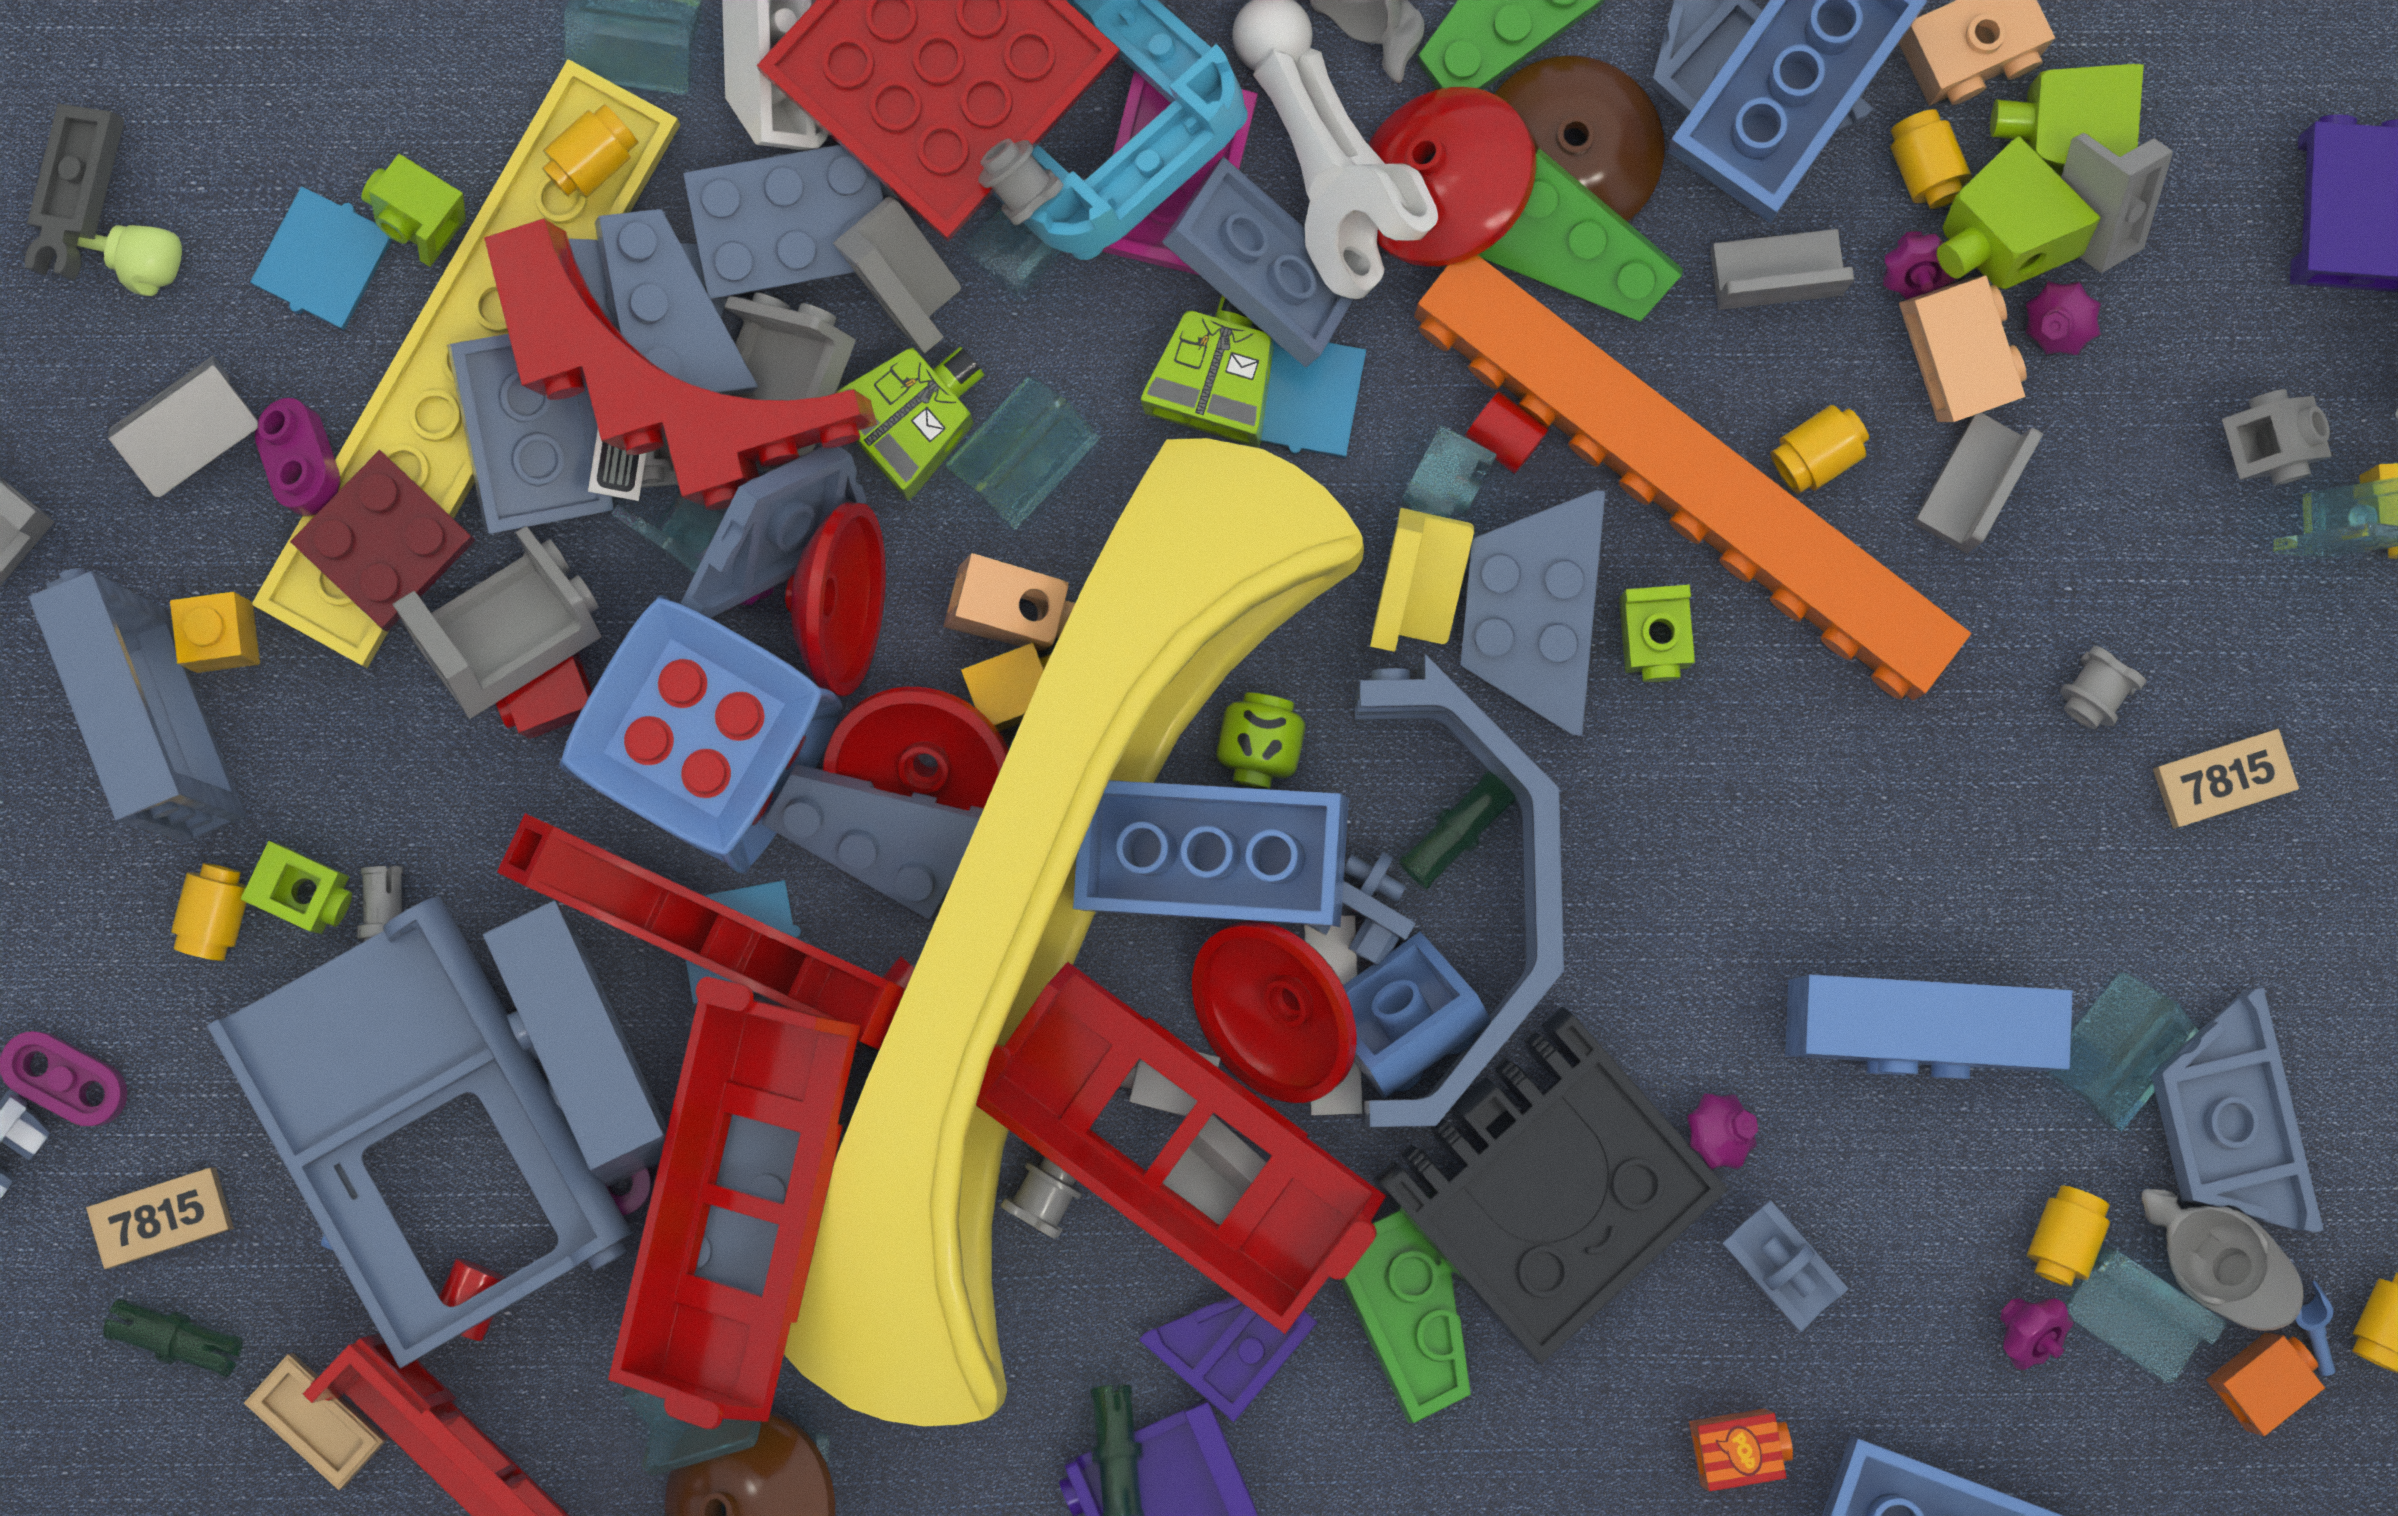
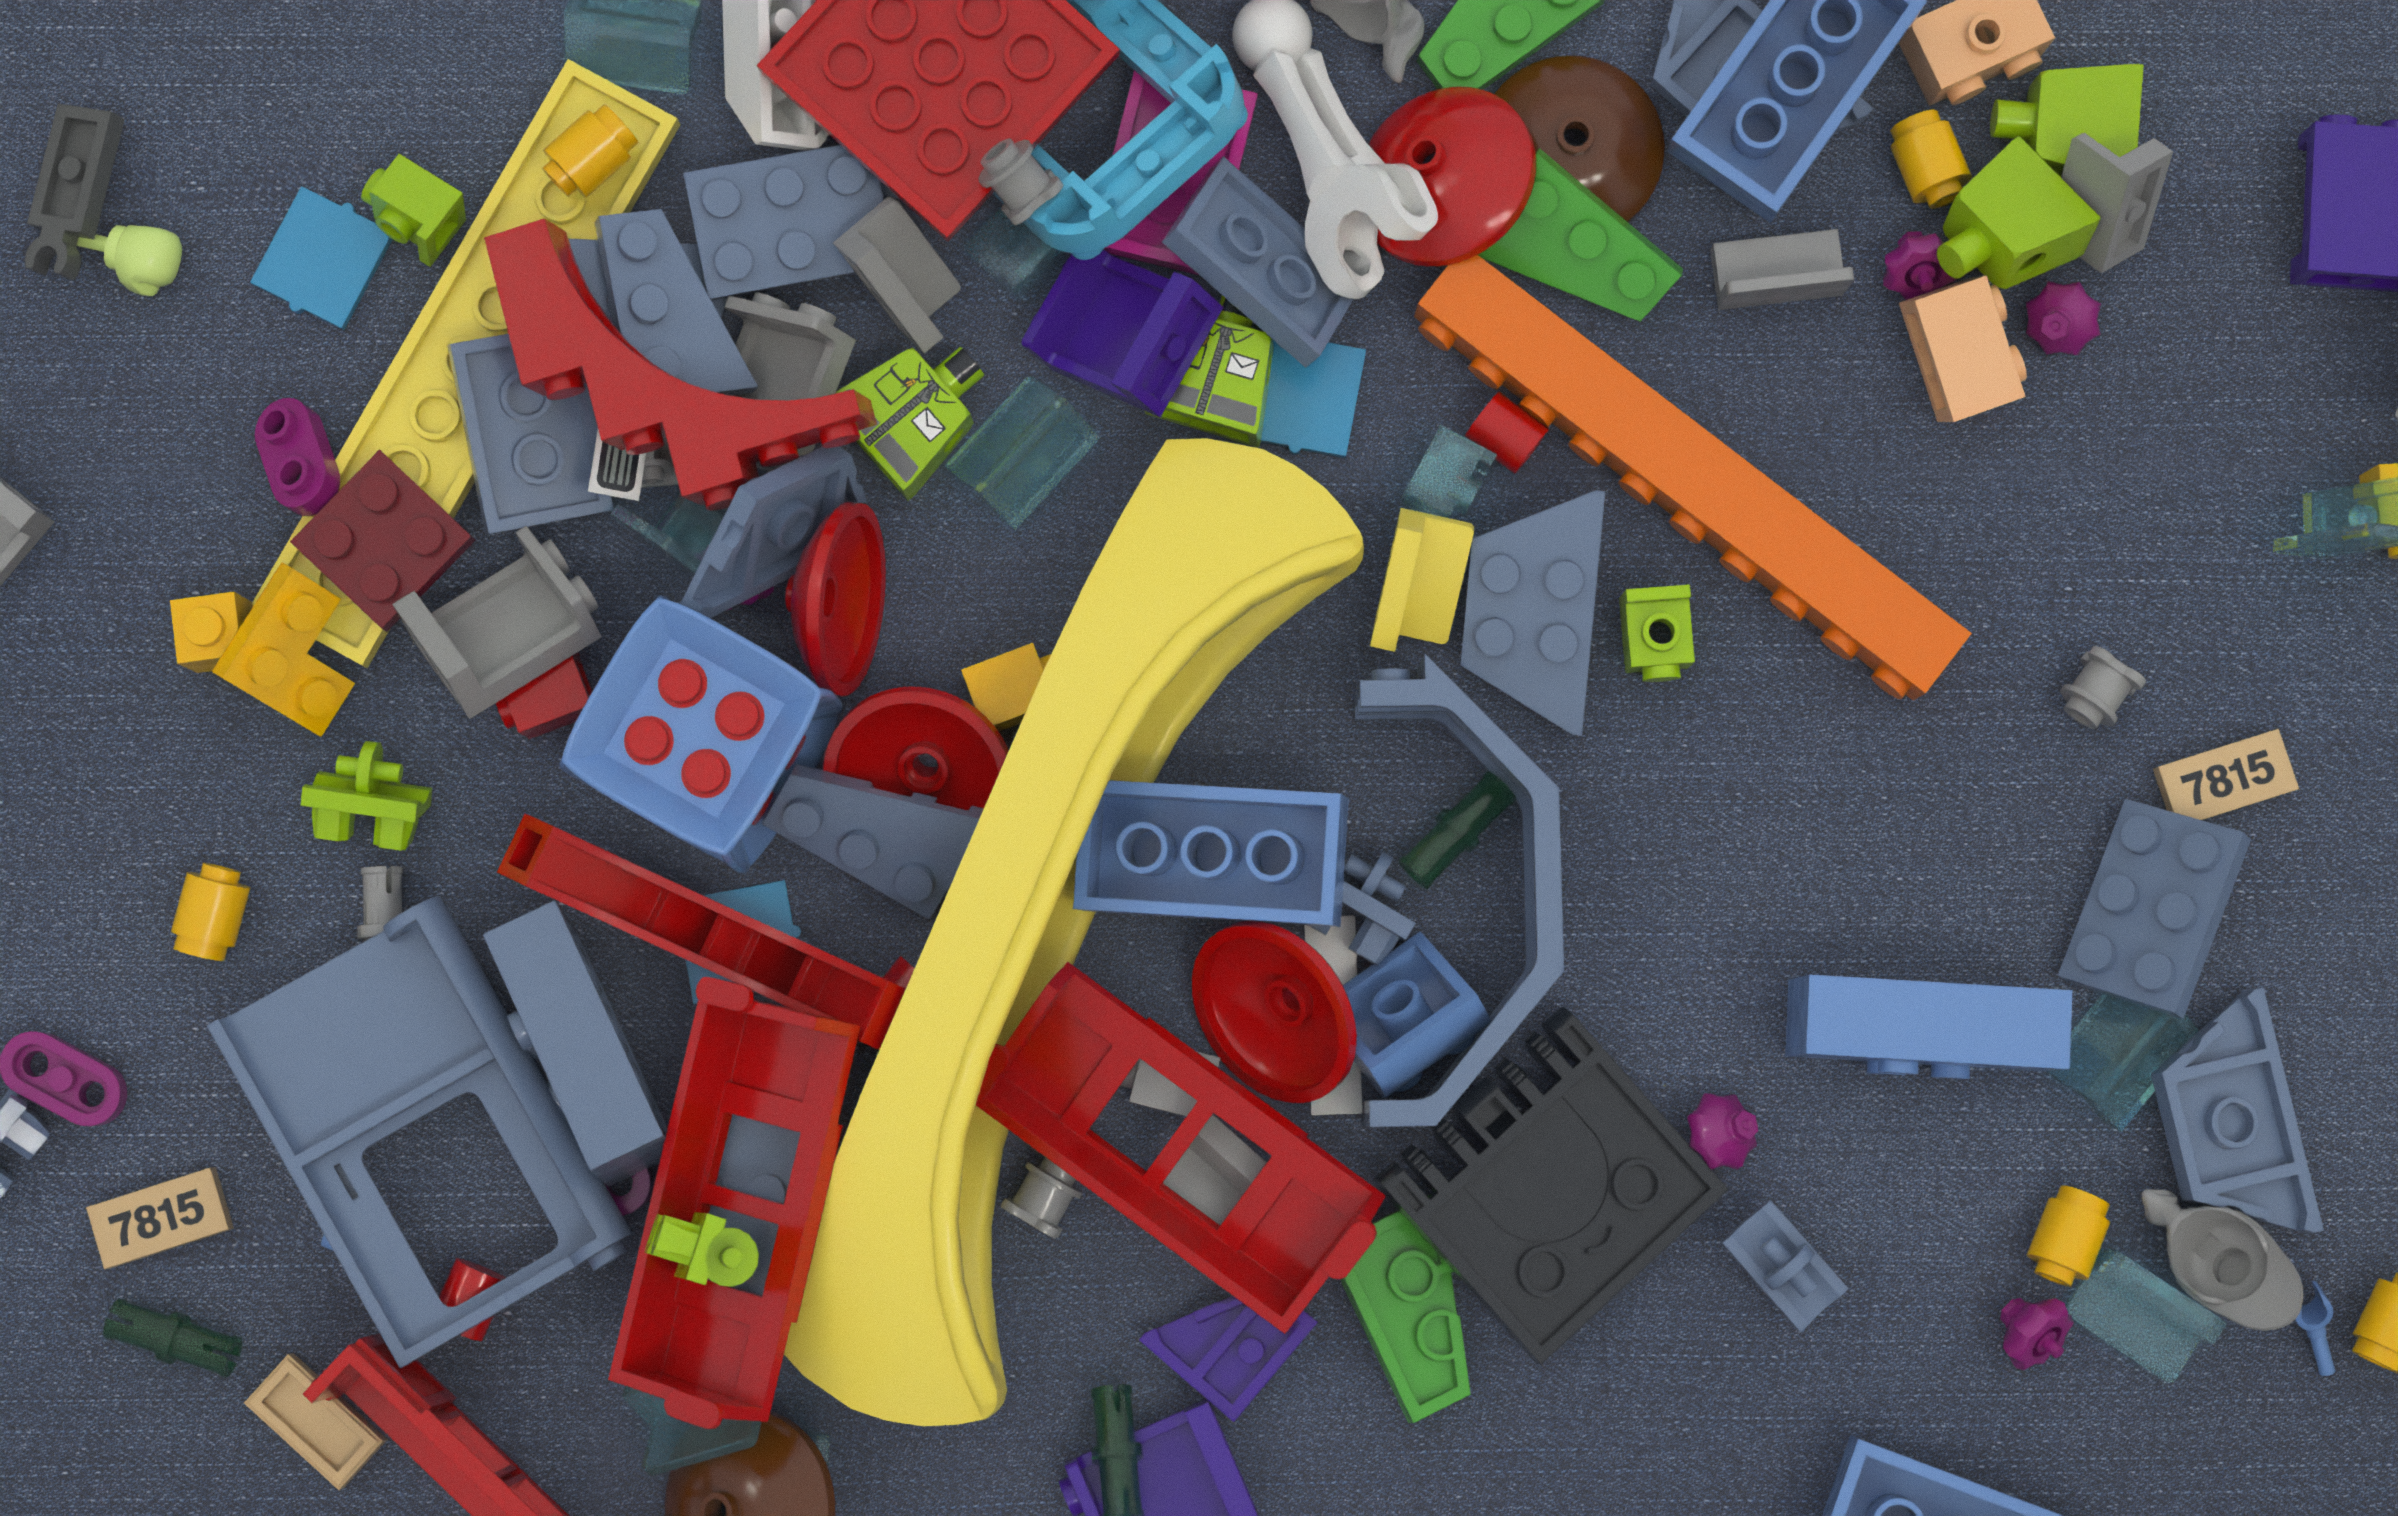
(136, 707): sand blue window -> none
(183, 427): light grey panel -> none
(272, 647): none -> yellow plate
(276, 884): lime brick -> none
(366, 788): none -> lime hips
(704, 1249): none -> lime hips
(988, 601): light nougat torso -> none
(1122, 329): none -> dark purple panel
(1260, 739): lime head -> none
(1740, 1449): brick -> none
(1820, 449): yellow brick -> none
(1976, 482): light grey panel -> none
(2154, 908): none -> sand blue plate
(2267, 1382): orange brick -> none
(2278, 437): light grey brick -> none

